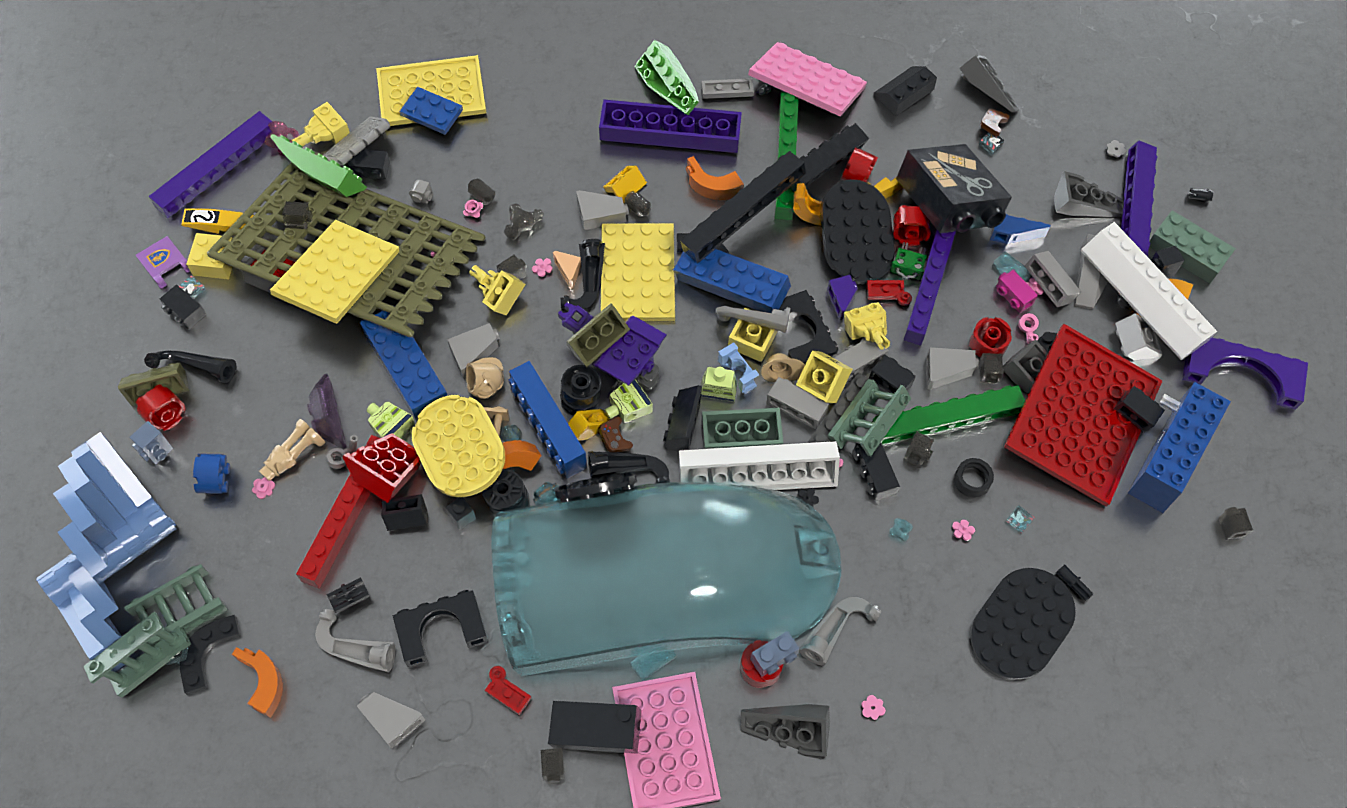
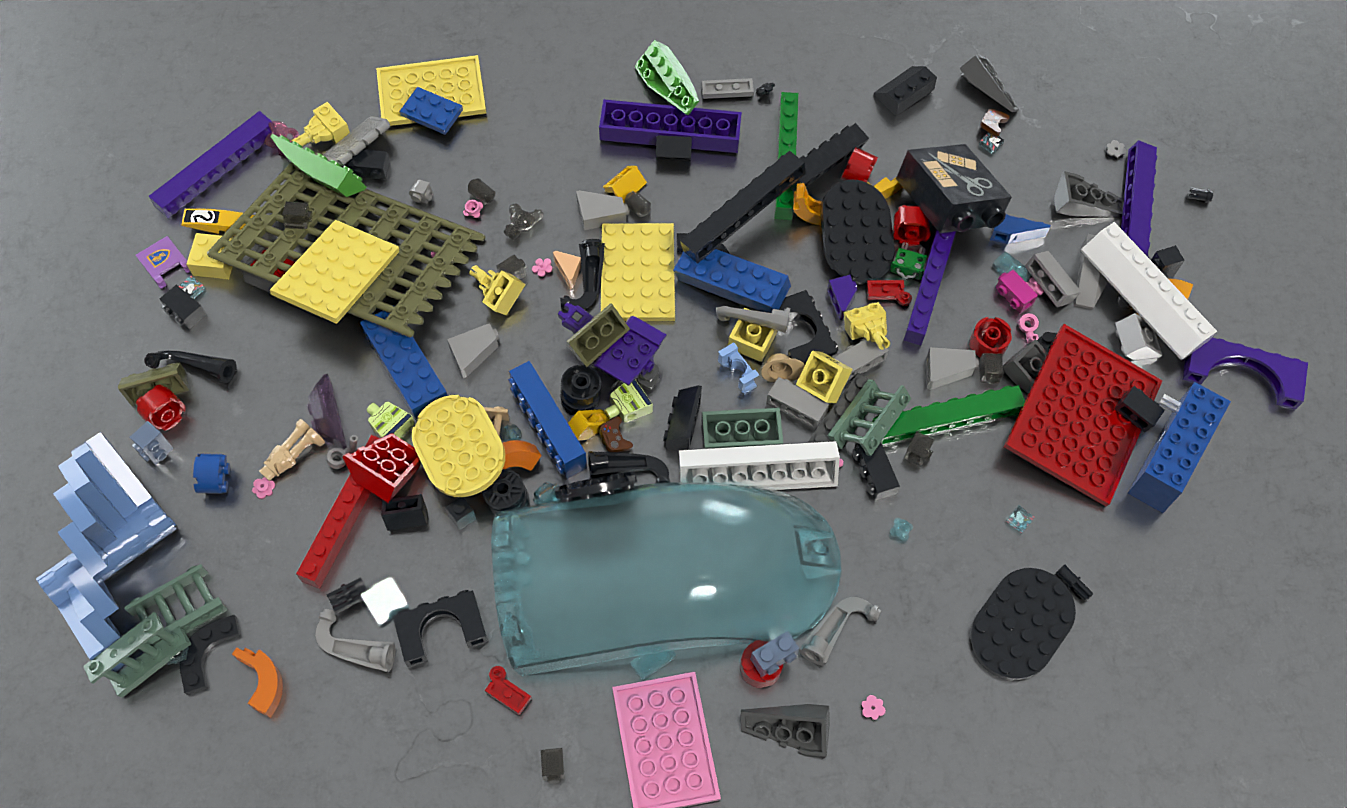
(384, 600): none -> clear light blue piece
(389, 717): light grey slope -> none
(484, 377): tan helmet -> none
(595, 726): black brick -> none
(673, 148): none -> black panel
(710, 186): orange arch -> none
(719, 384): yellowish green torso -> none
(807, 496): black plant -> none
(808, 78): bright pink plate -> none
(891, 375): black brick -> none
(963, 530): bright pink plant -> none
(980, 465): black tyre -> none
(1201, 250): sand green brick -> none
(1235, 523): clear smoke brick -> none

